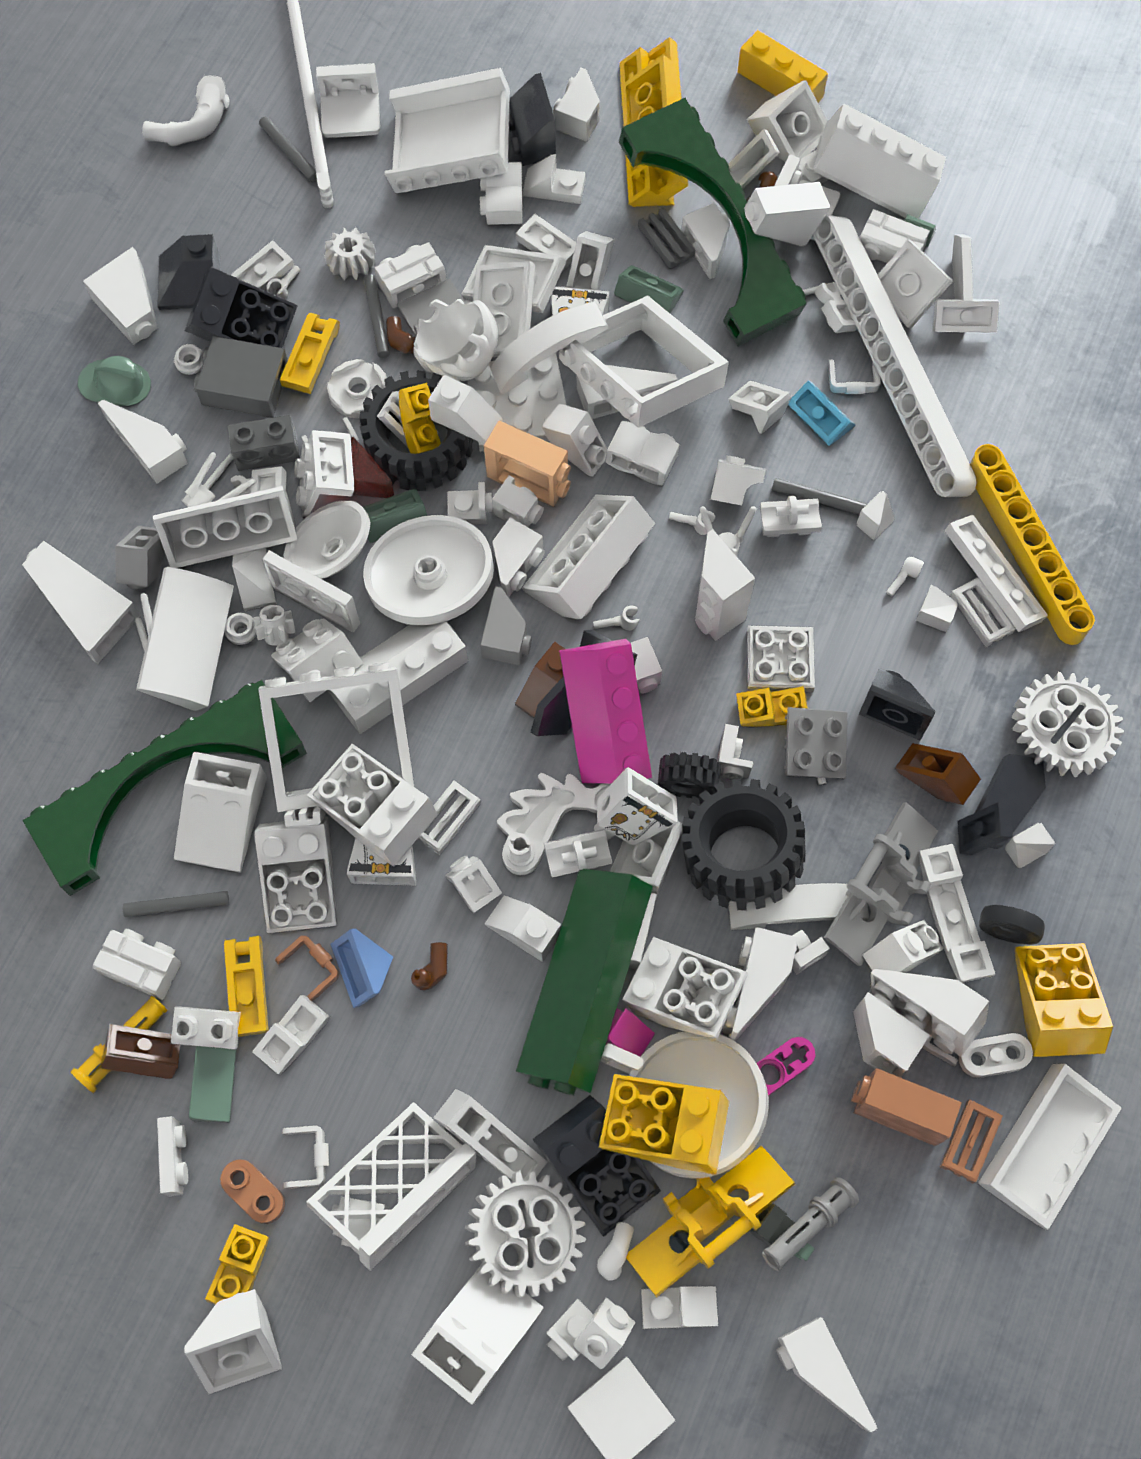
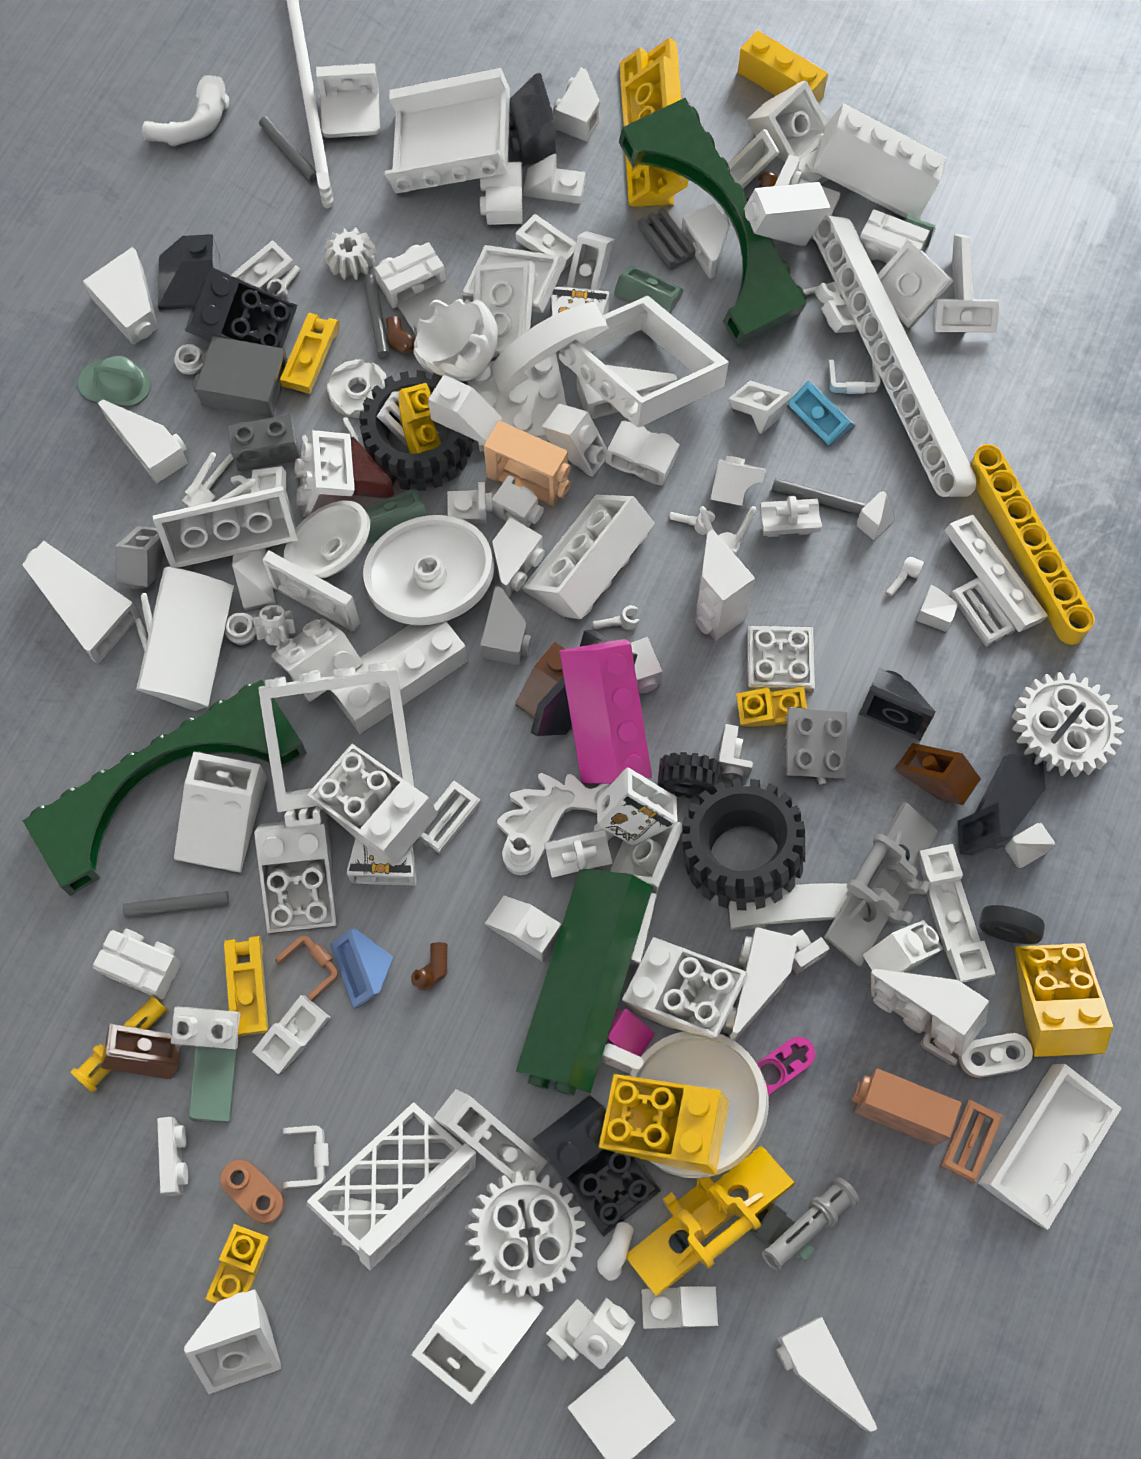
(473, 882): white bracket -> none
(886, 1036): white slope -> none

